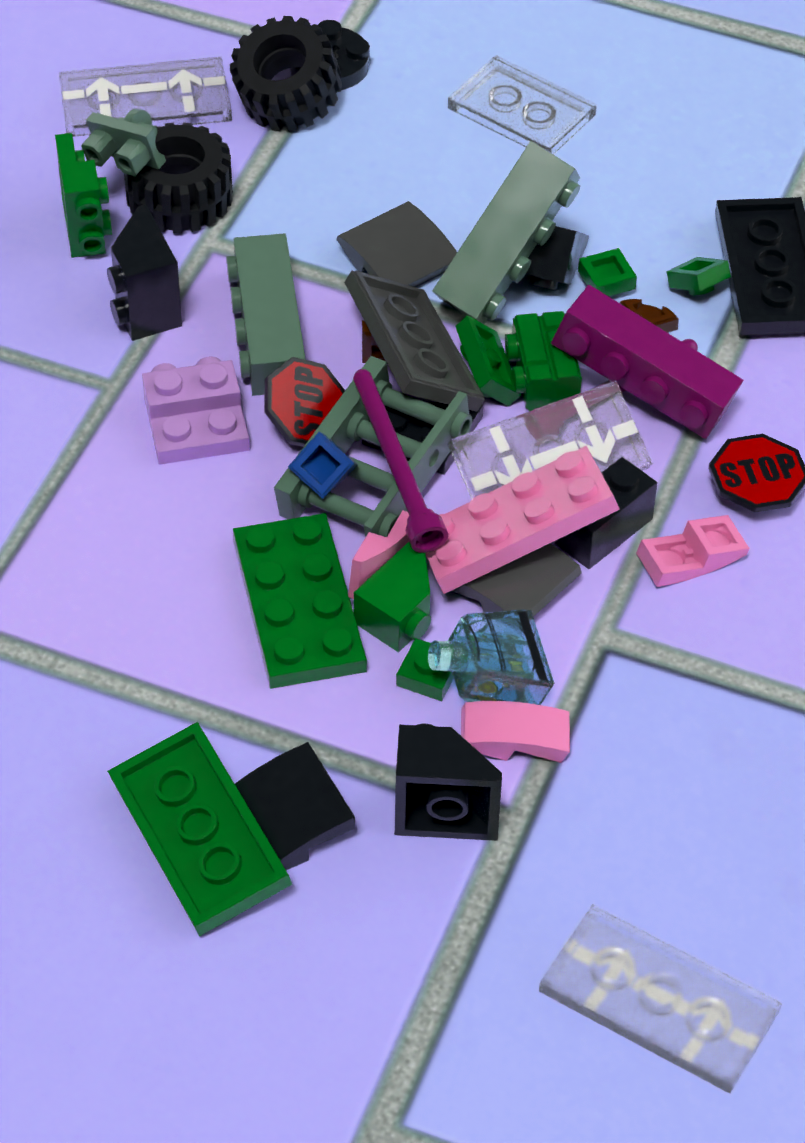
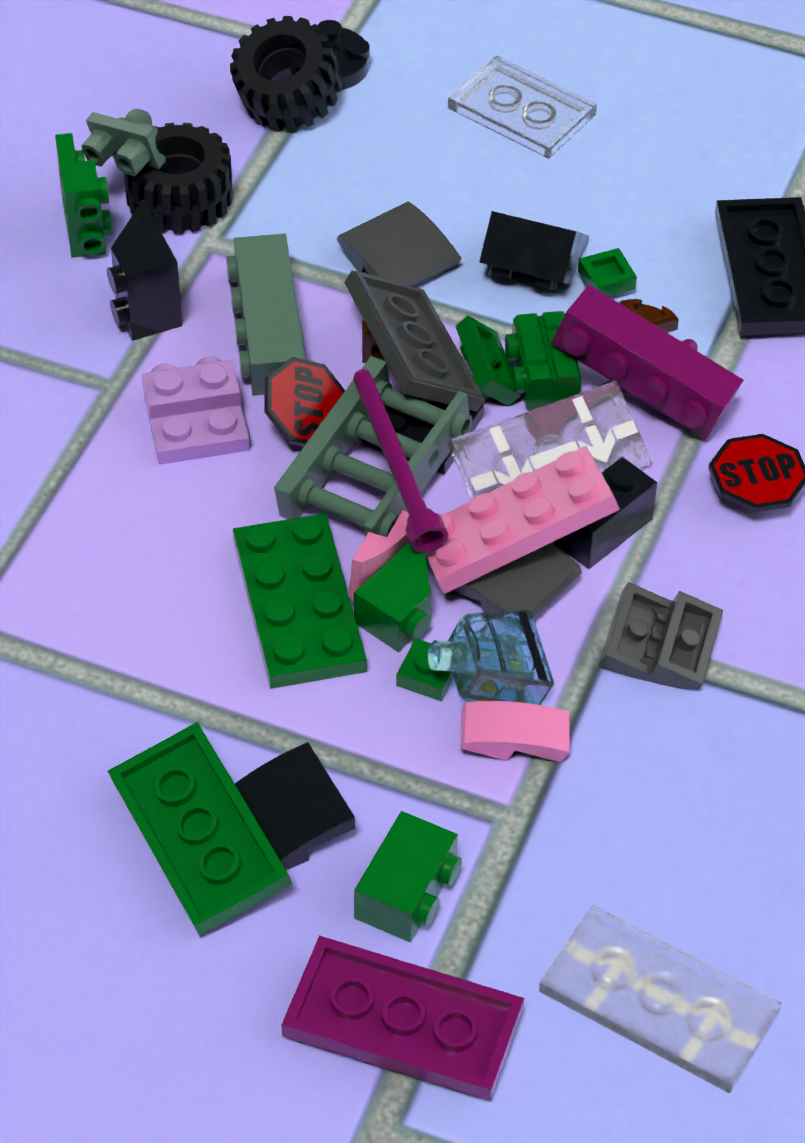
(168, 90): clear tile -> none
(322, 465): blue slope -> none
(403, 1017): none -> magenta plate
(407, 876): none -> green brick
(444, 786): black slope -> none
(508, 233): sand green brick -> none
(661, 638): none -> dark grey slope
(698, 275): green plate -> none
(700, 549): bright pink slope -> none

